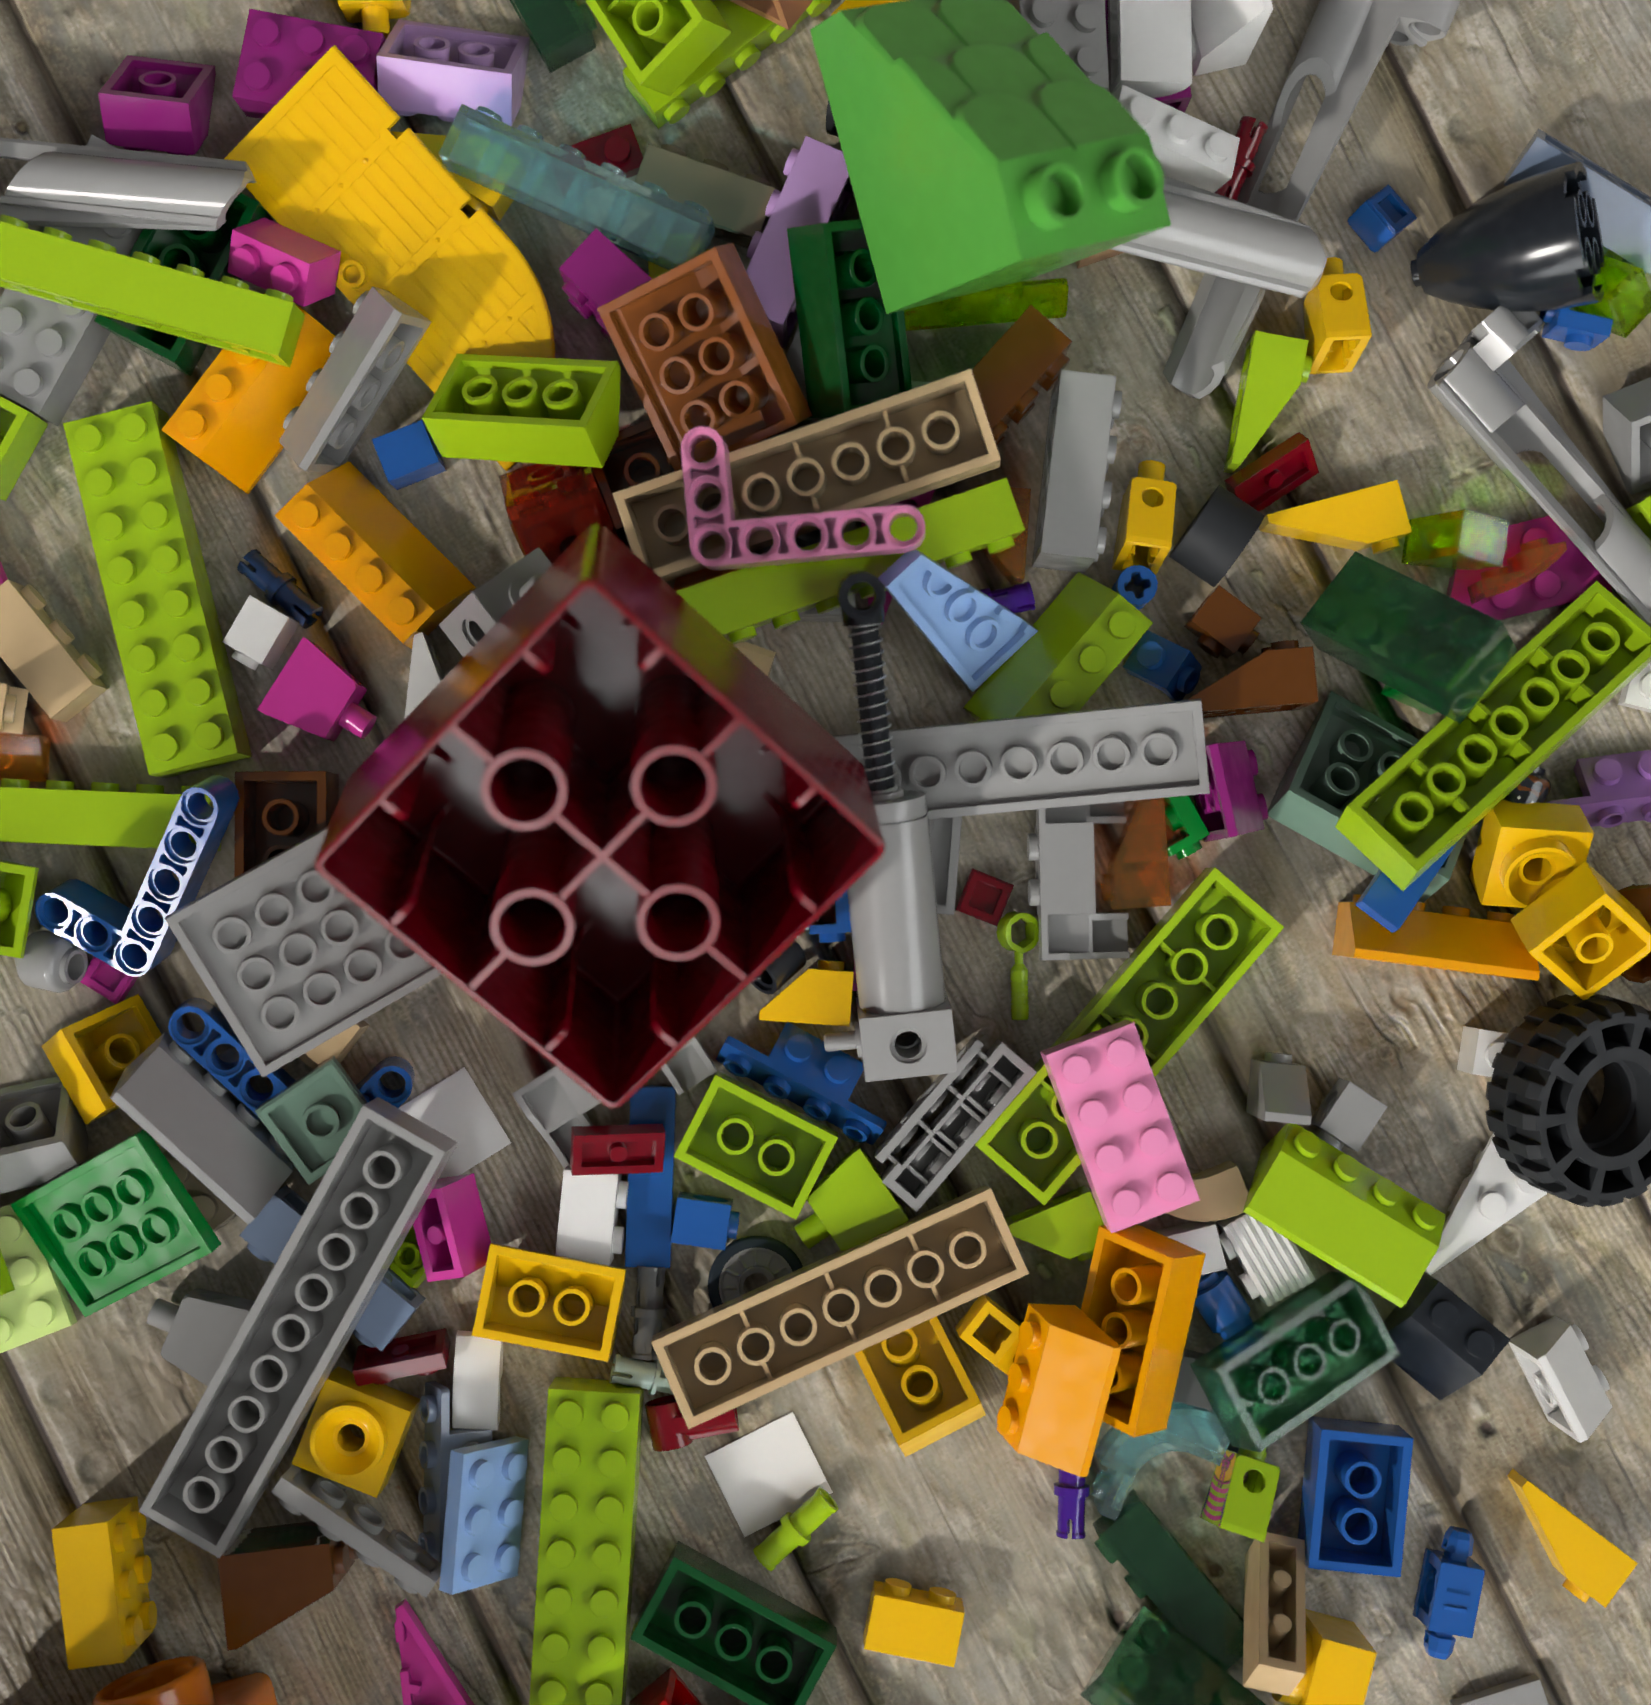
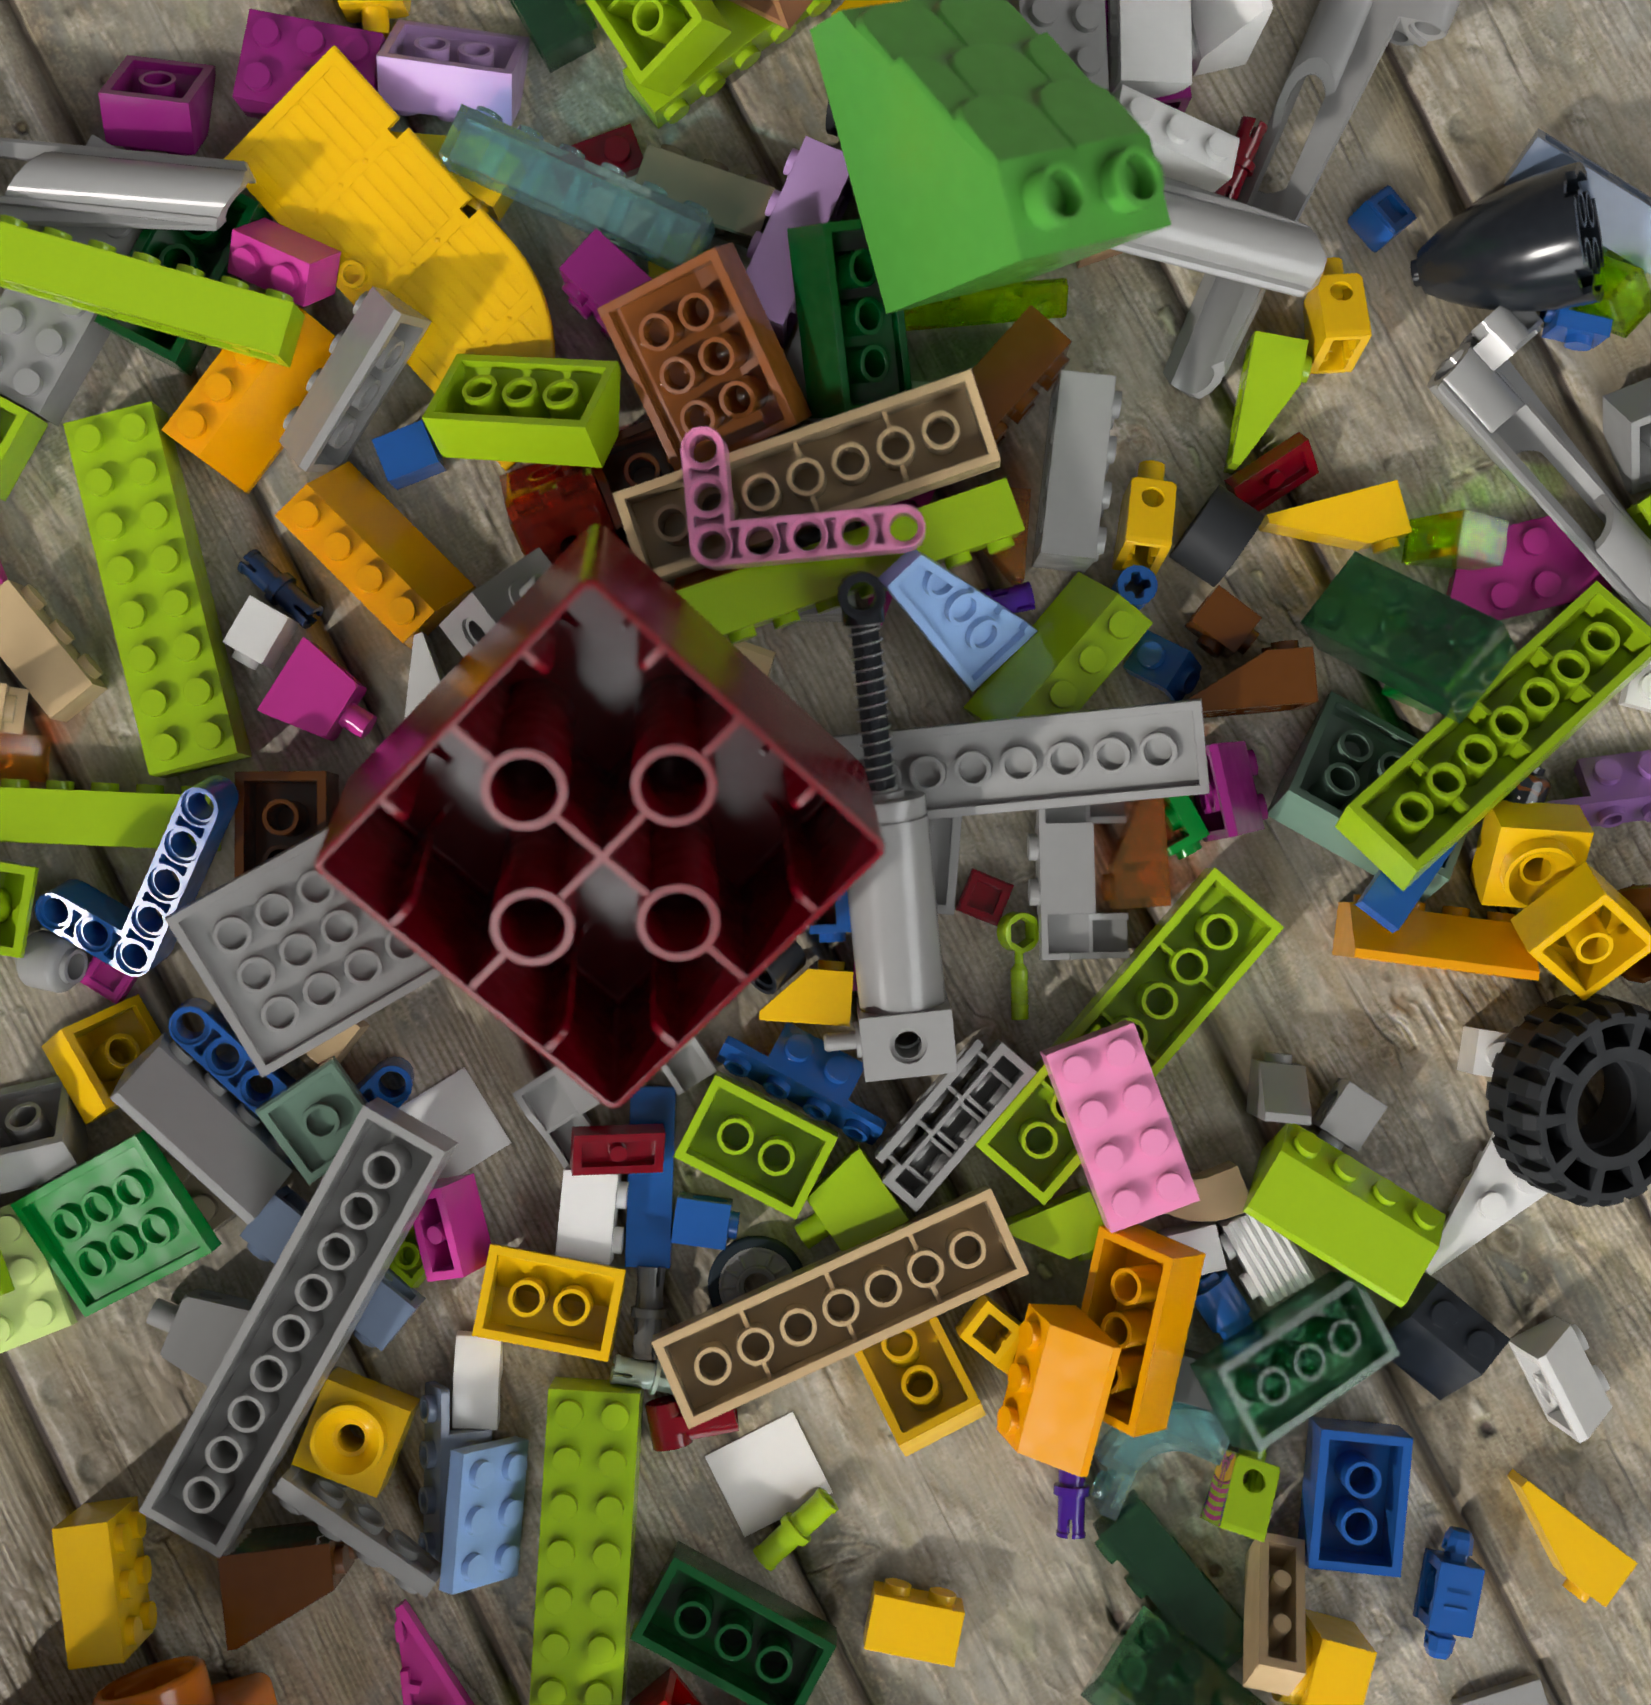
(402, 1357): dark red plate -> none
(1523, 566): clear orange slope -> none

